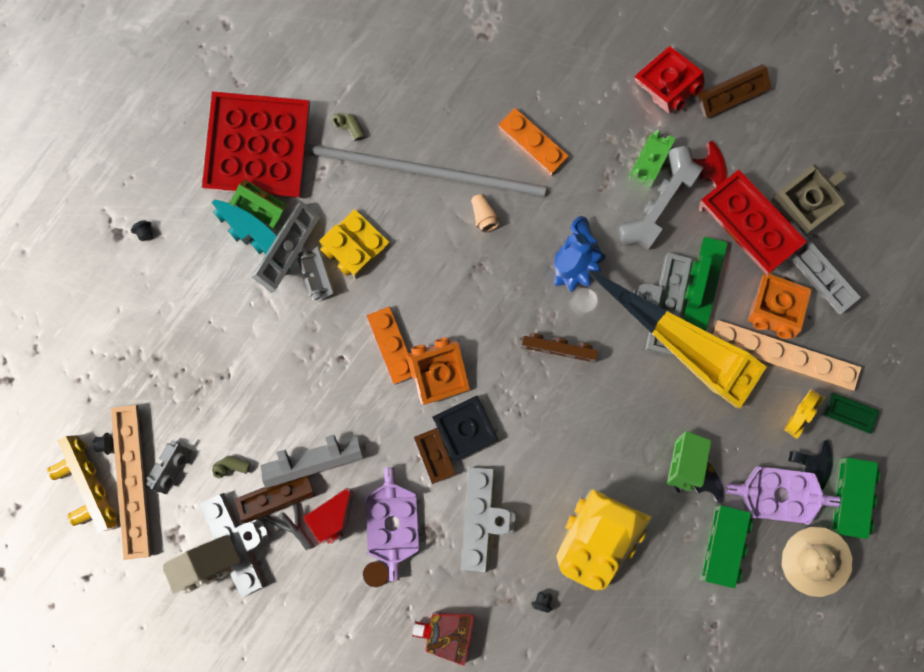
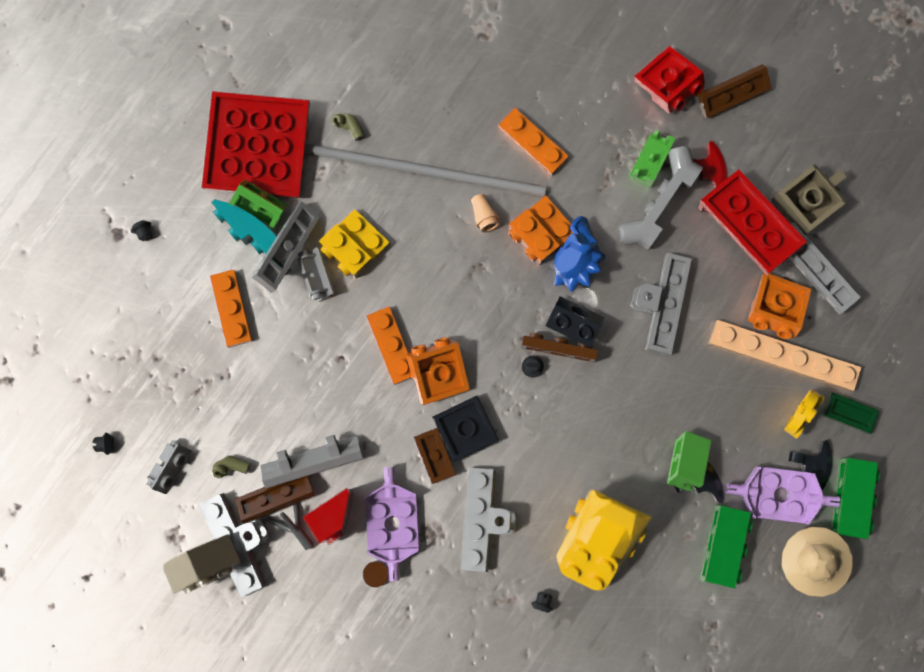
(90, 489): yellow plate -> none
(131, 482): light nougat plate -> none
(231, 308): none -> orange plate
(446, 635): torso -> none
(532, 366): none -> black piece
(540, 230): none -> orange plate
(575, 321): none -> black brick
(704, 283): green bracket -> none
(714, 361): yellow plate -> none

